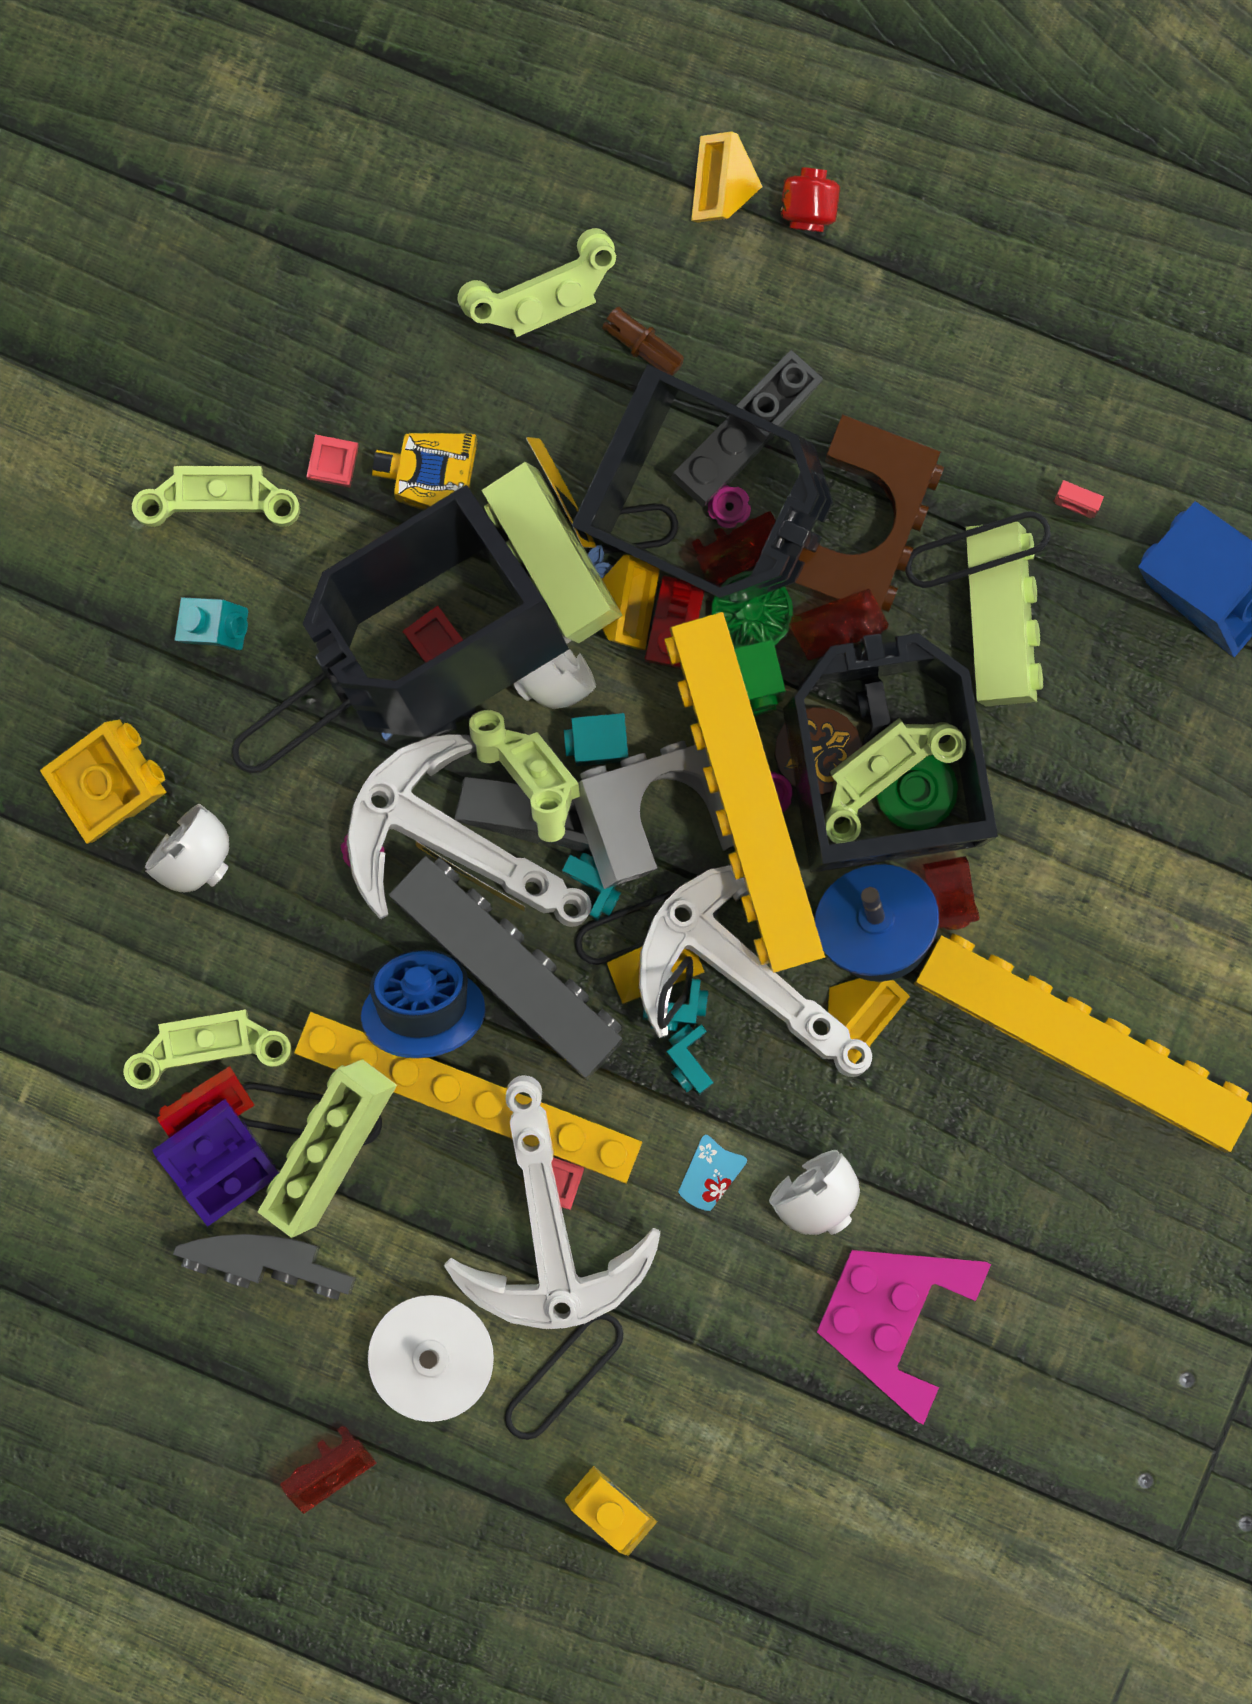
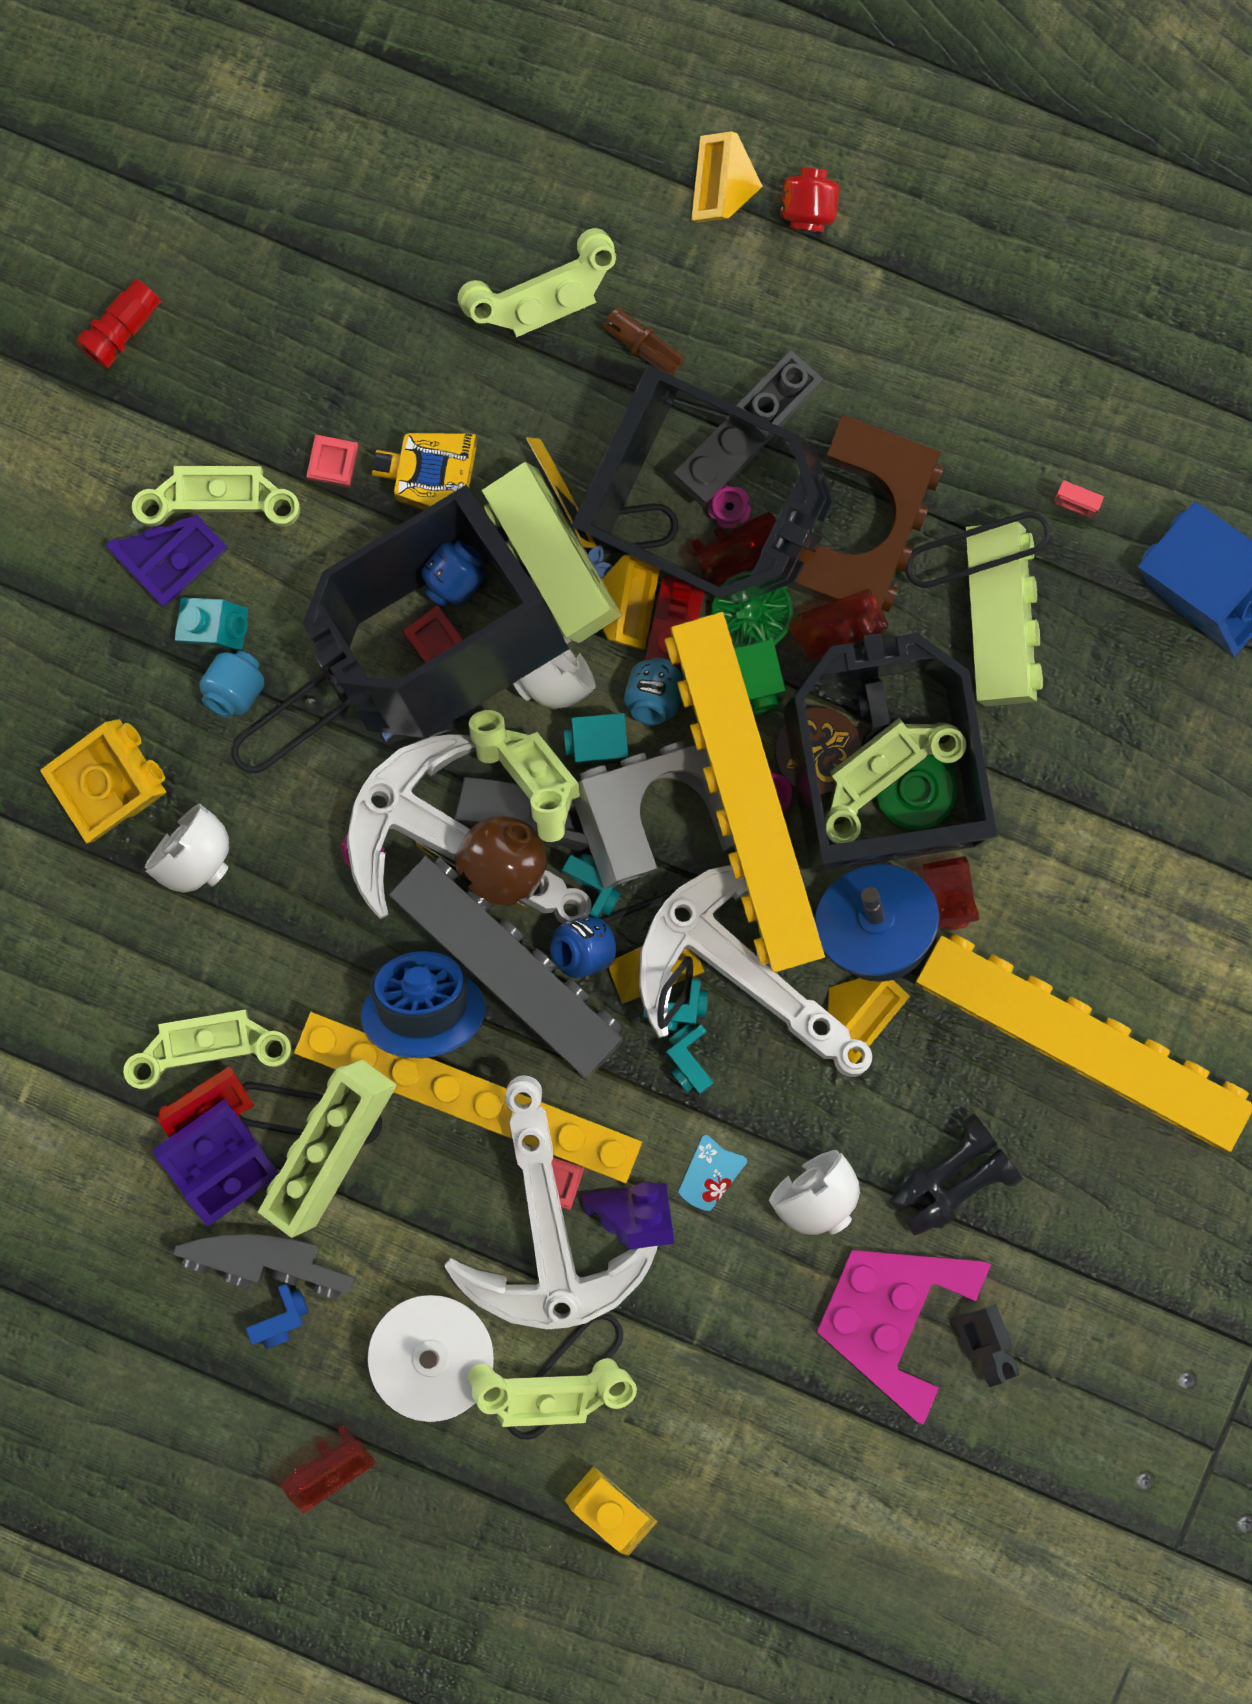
(119, 322): none -> red axle
(169, 556): none -> dark purple wing
(231, 684): none -> dark azure head
(275, 1330): none -> blue bracket
(453, 573): none -> blue head
(502, 859): none -> reddish brown cylinder
(550, 1398): none -> yellowish green plate
(583, 947): none -> blue head
(634, 1214): none -> dark purple wing
(653, 691): none -> dark azure head
(943, 1201): none -> black piece
(986, 1338): none -> black plate

